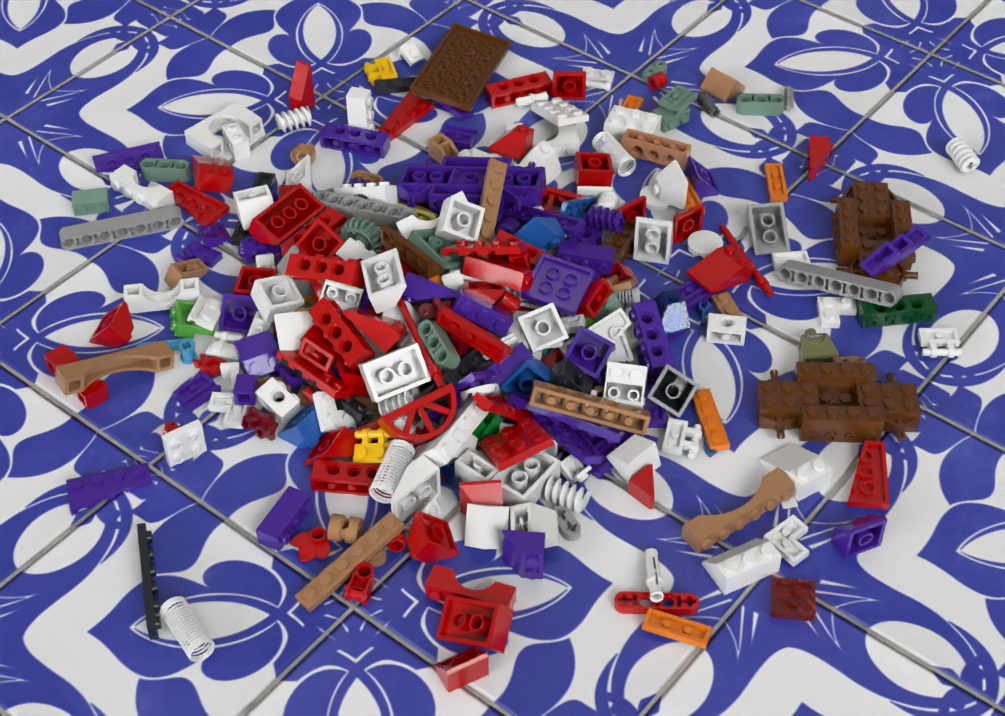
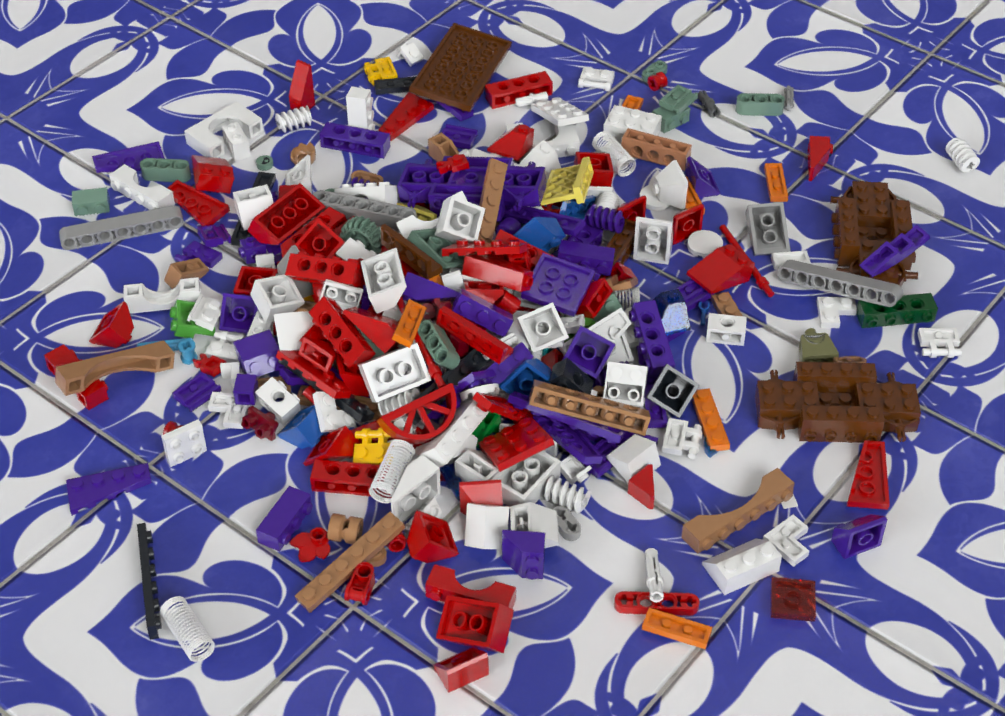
(264, 162): none -> sand green tile
(409, 323): none -> orange plate
(455, 164): none -> red plate
(569, 85): red slope -> none
(569, 183): none -> light yellow fence
(721, 85): medium nougat slope -> none
(803, 467): white slope -> none

